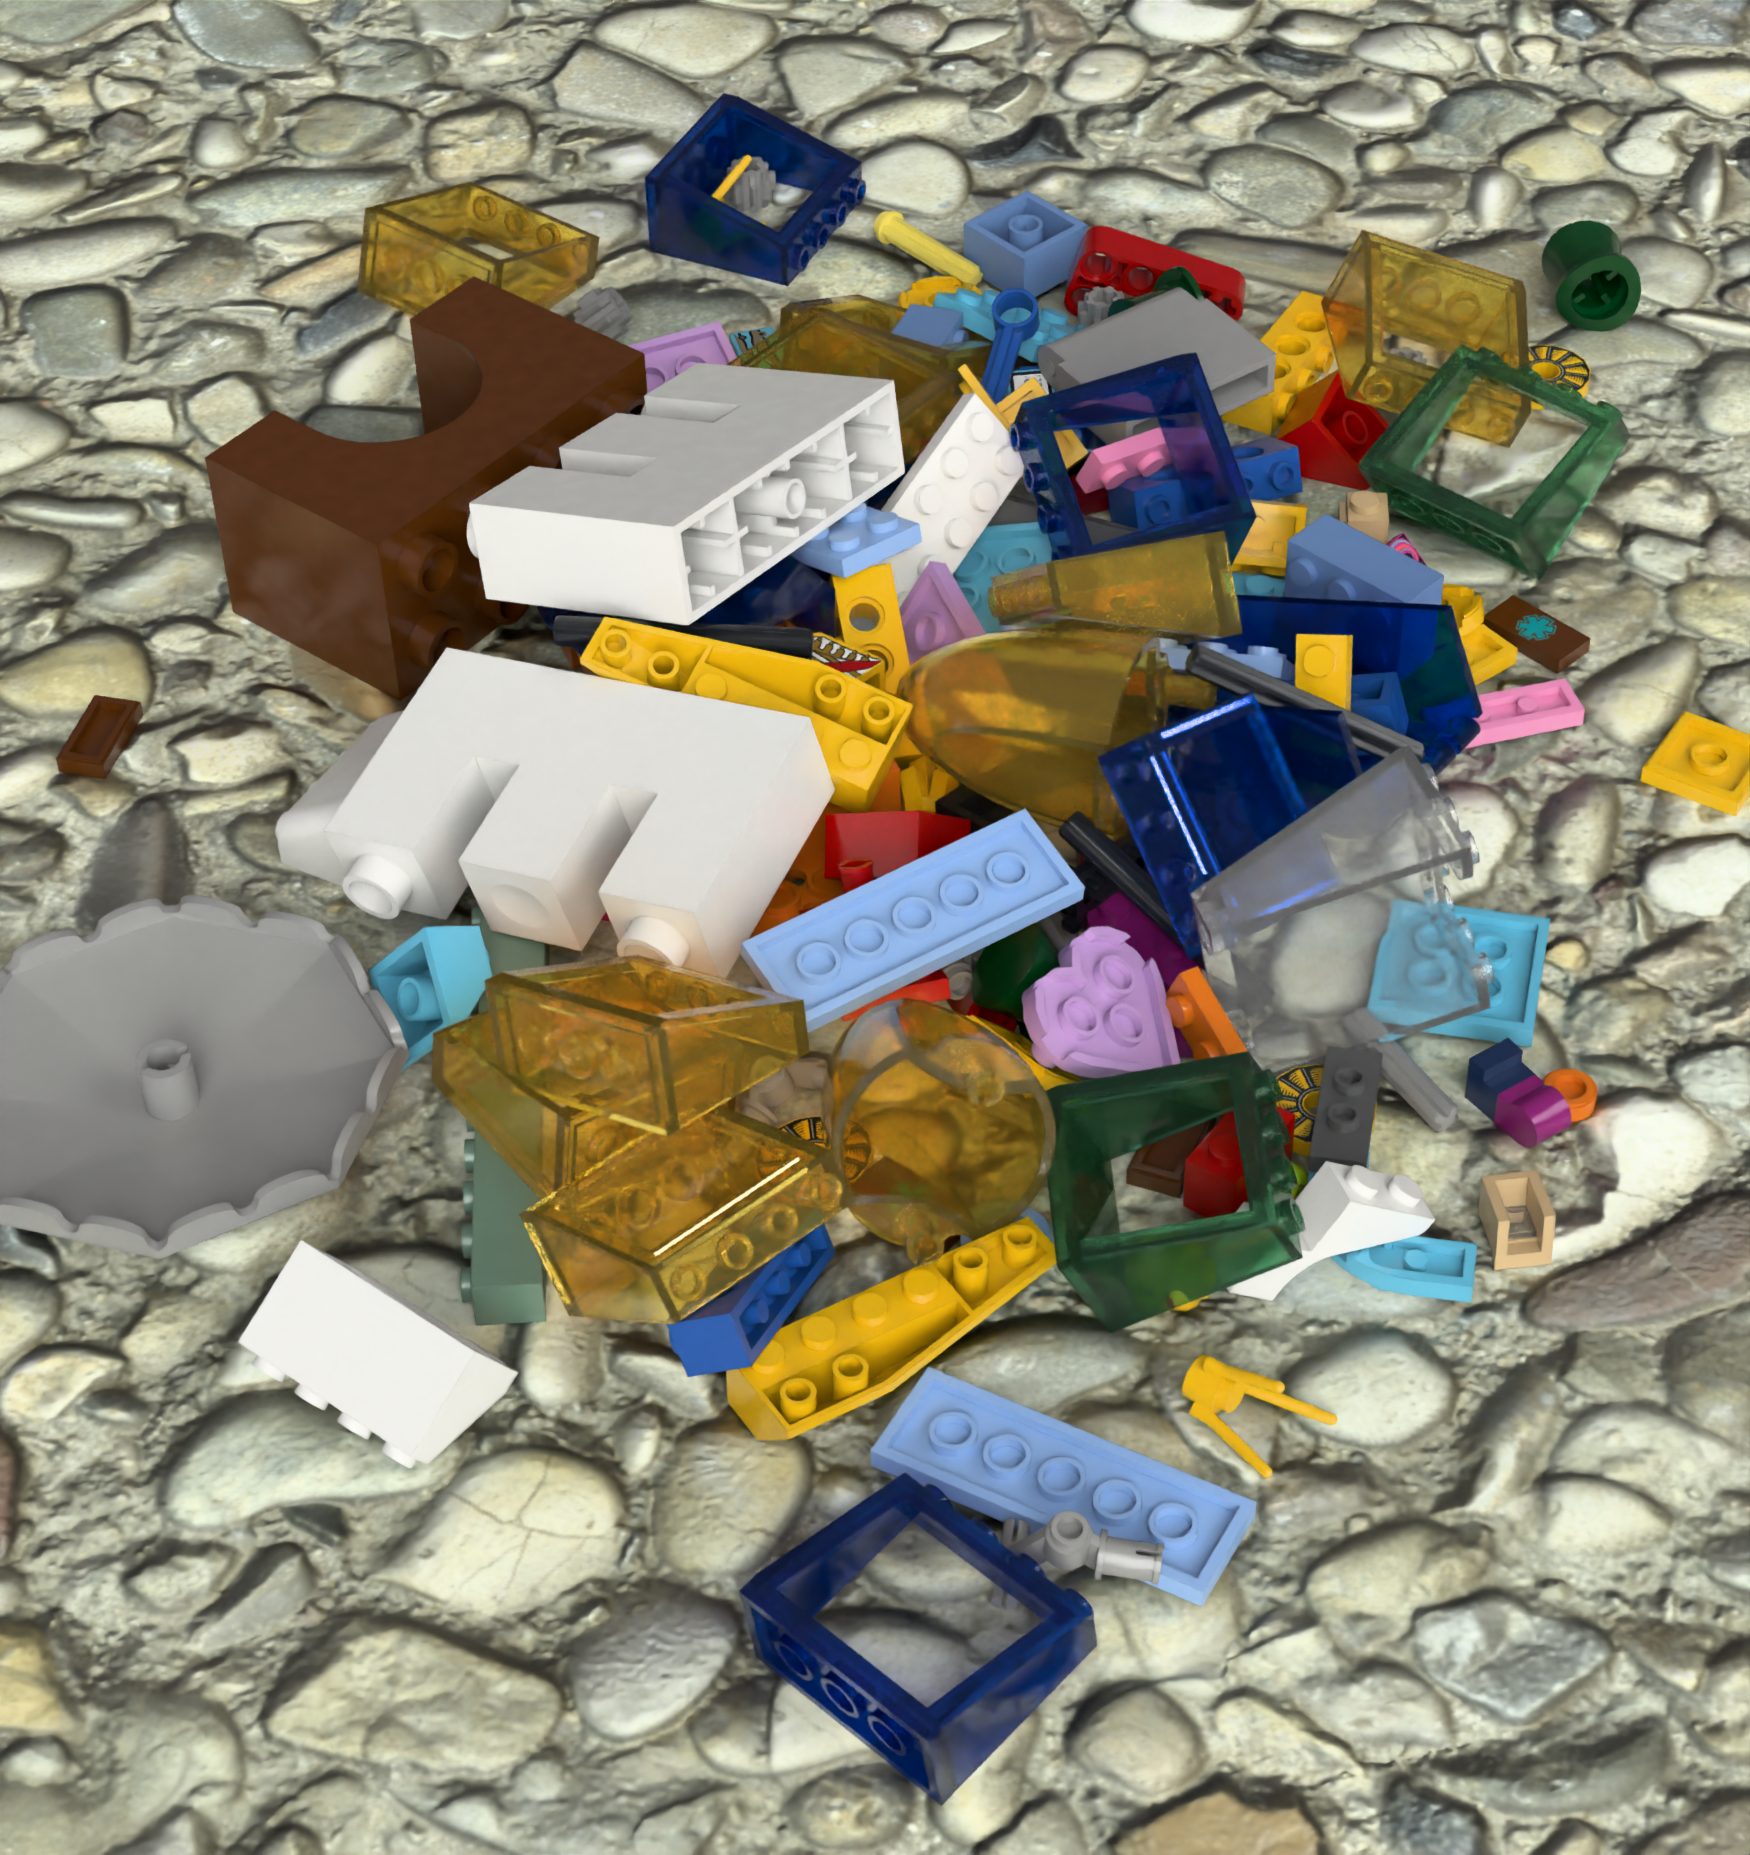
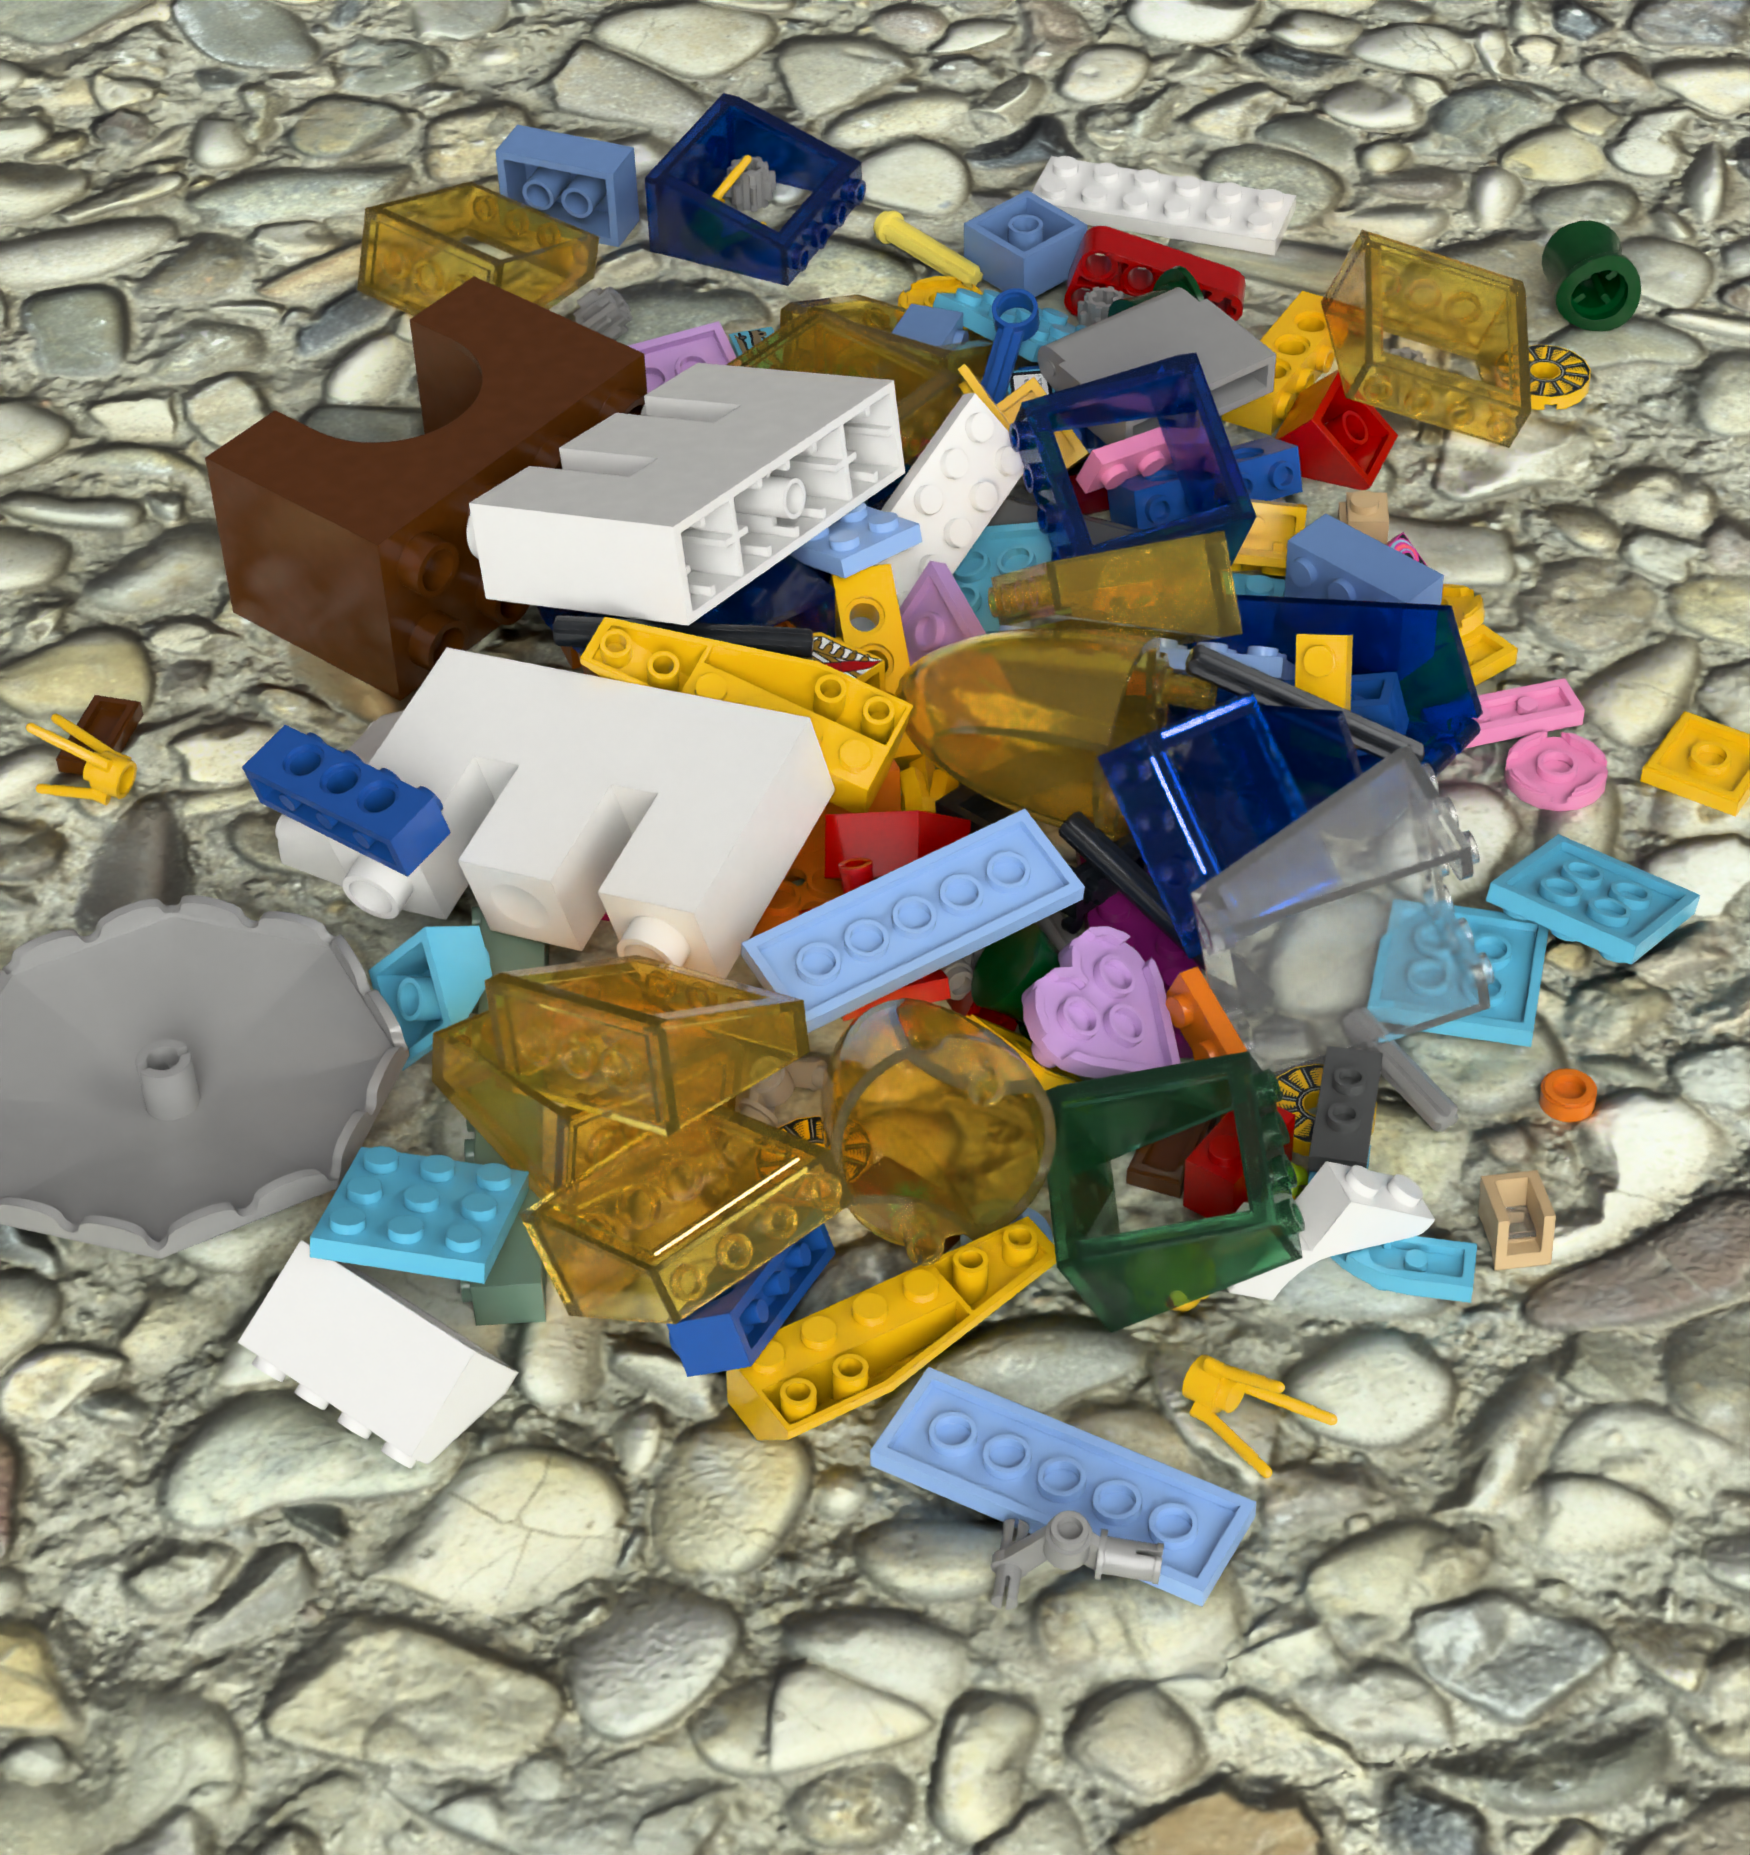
(105, 770): none -> yellow plant
(347, 799): none -> blue brick
(420, 1214): none -> medium azure plate
(572, 180): none -> medium blue brick
(959, 1731): clear blue windscreen -> none
(1167, 204): none -> white plate
(1515, 1095): leg -> none
(1537, 634): reddish brown tile -> none
(1549, 514): clear green windscreen -> none
(1556, 771): none -> bright pink tile
(1592, 899): none -> medium azure plate

